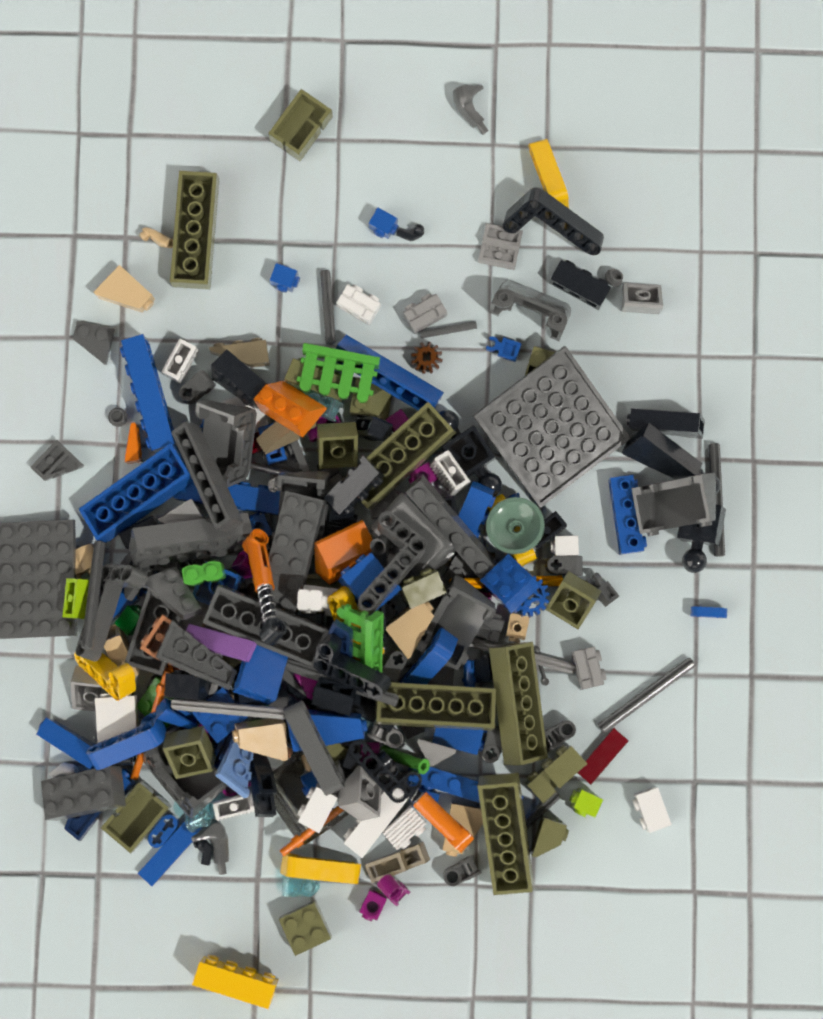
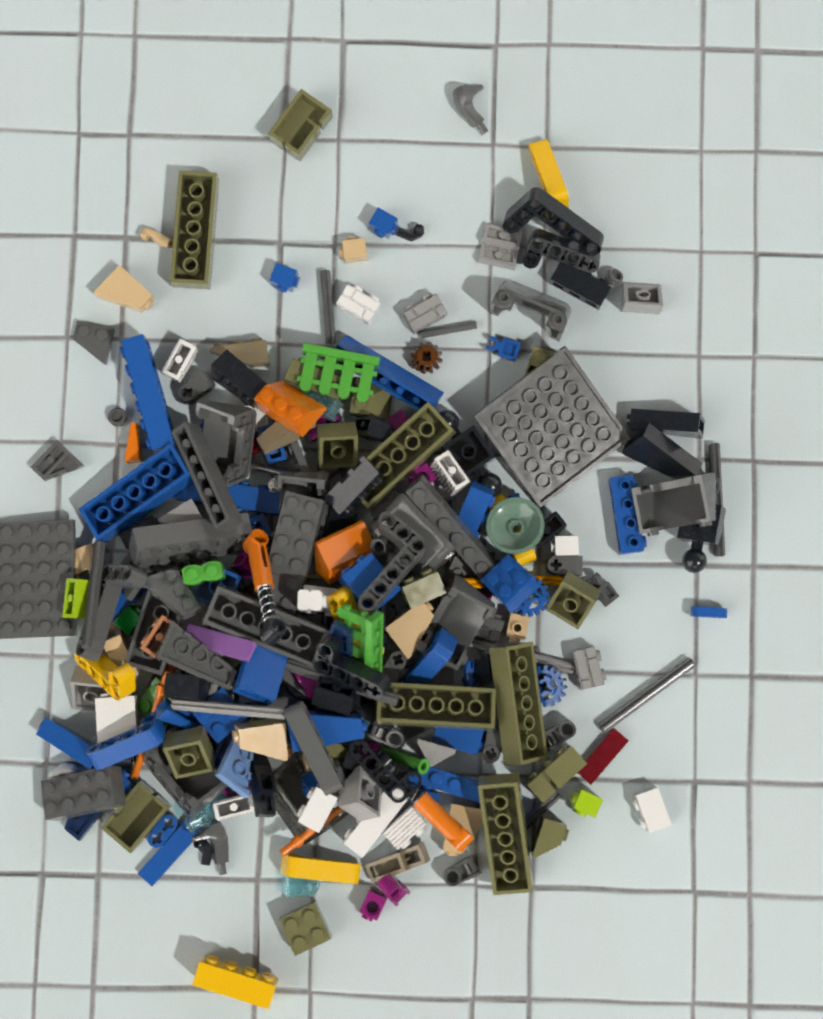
(353, 250): none -> tan brick
(549, 678): none -> blue gear
(563, 254): none -> black beam

